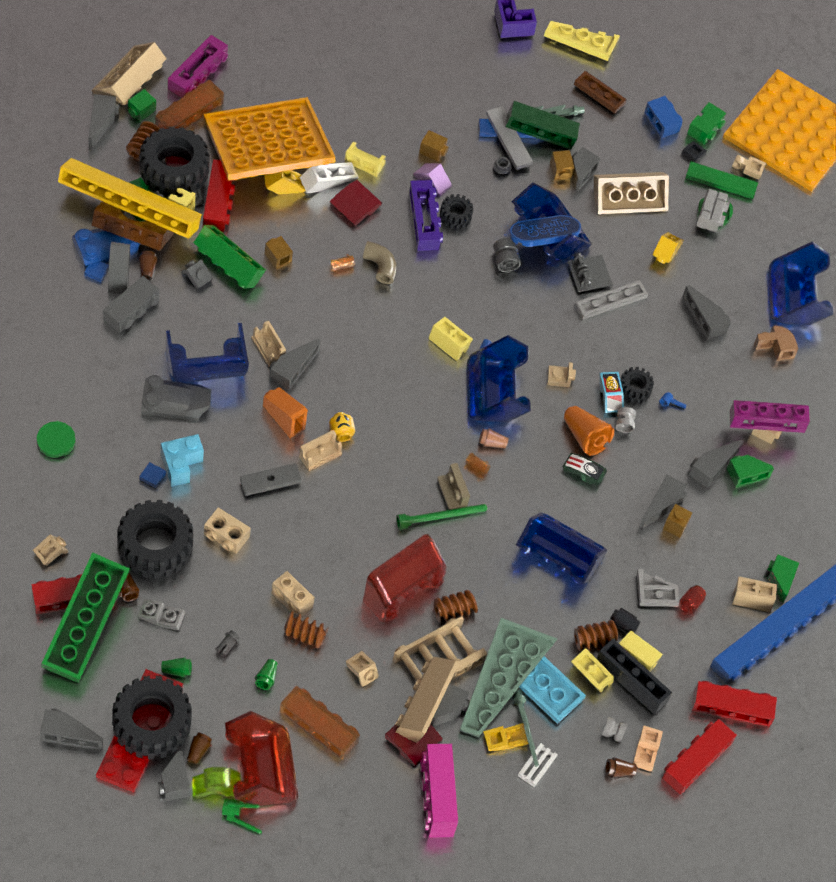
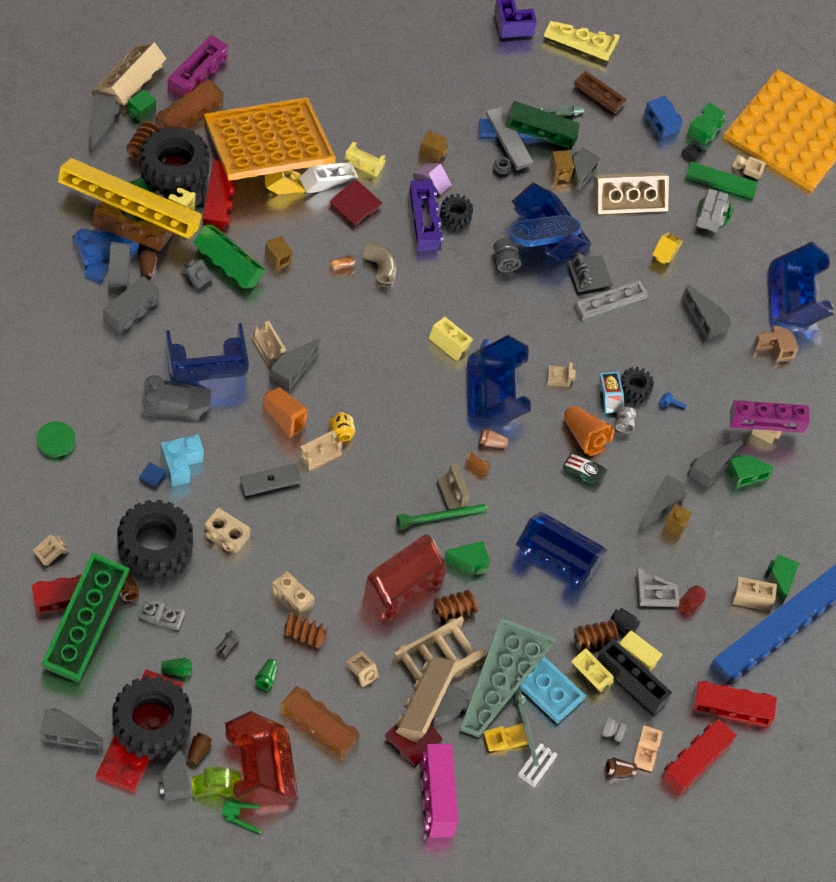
(469, 558): none -> green slope

